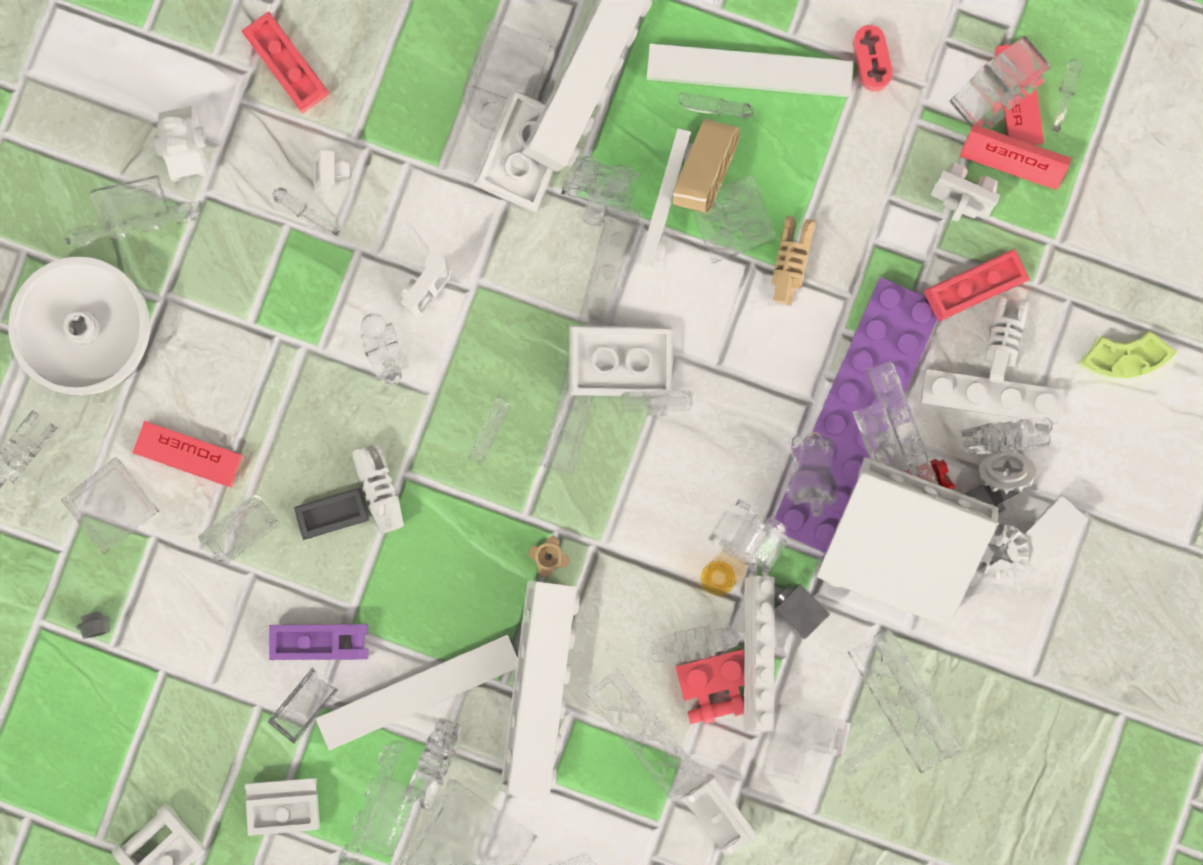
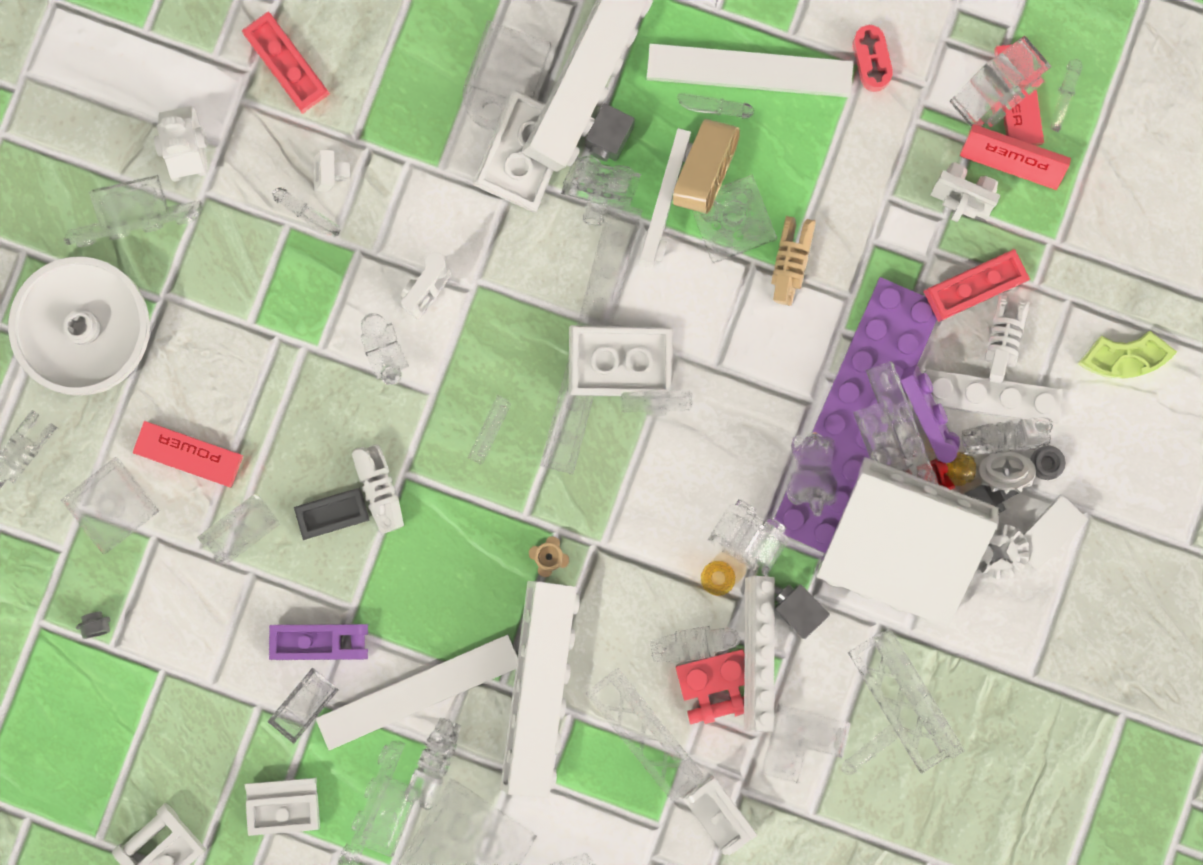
(609, 133): none -> flat silver brick
(931, 416): none -> medium lavender plate
(962, 469): none -> clear yellow plate
(1057, 458): none -> flat silver plate

